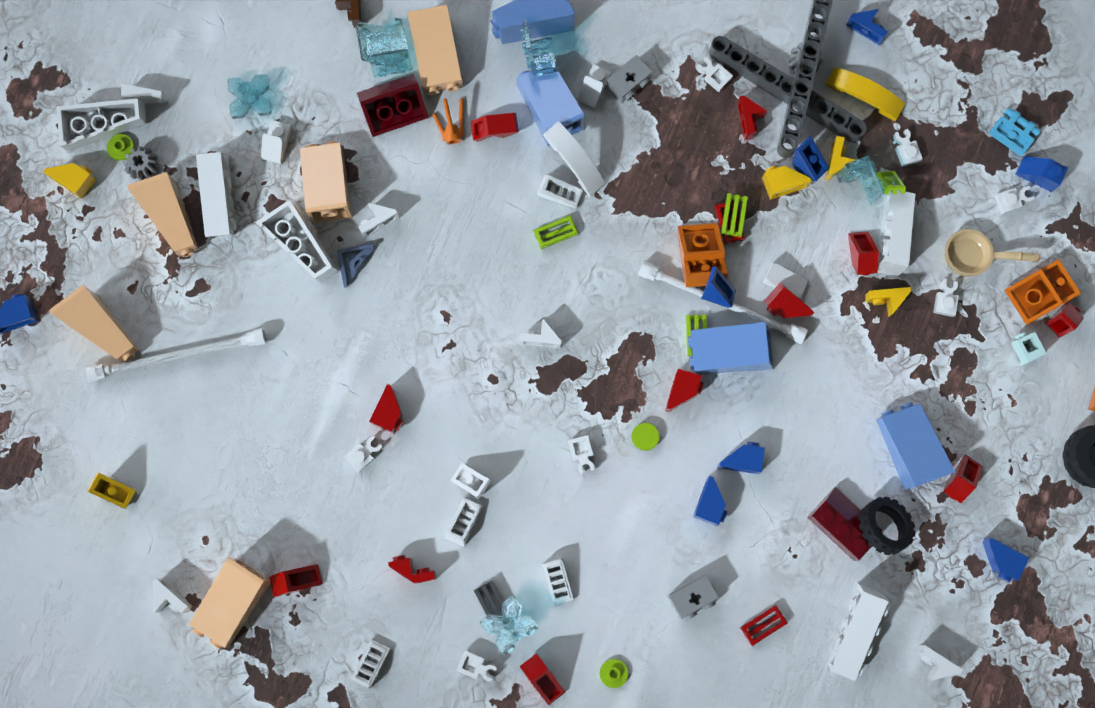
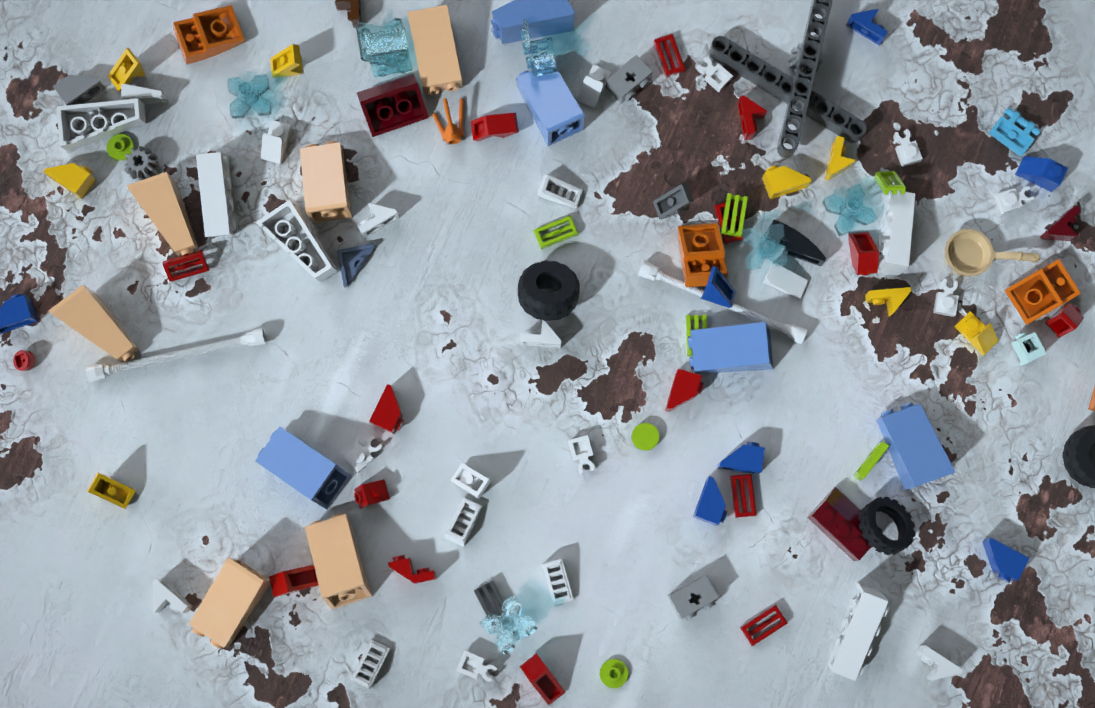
(24, 360): none -> red tile
(78, 89): none -> light grey slope
(125, 69): none -> yellow slope
(185, 258): none -> red tile
(208, 34): none -> orange slope
(287, 62): none -> yellow slope
(302, 468): none -> medium blue slope
(337, 561): none -> light nougat slope
(371, 493): none -> red bracket
(548, 305): none -> black tyre
(575, 157): white slope -> none
(673, 202): none -> dark grey slope
(674, 70): none -> red tile
(742, 493): none -> red tile
(772, 237): none -> clear light blue plant
(786, 304): red slope -> none
(800, 246): none -> black slope
(809, 160): blue slope -> none
(849, 210): none -> clear light blue plant
(865, 171): clear light blue bracket -> none
(867, 91): yellow slope -> none
(870, 461): none -> lime tile
(964, 479): red slope -> none
(978, 334): none -> yellow slope
(1061, 228): none -> dark red slope

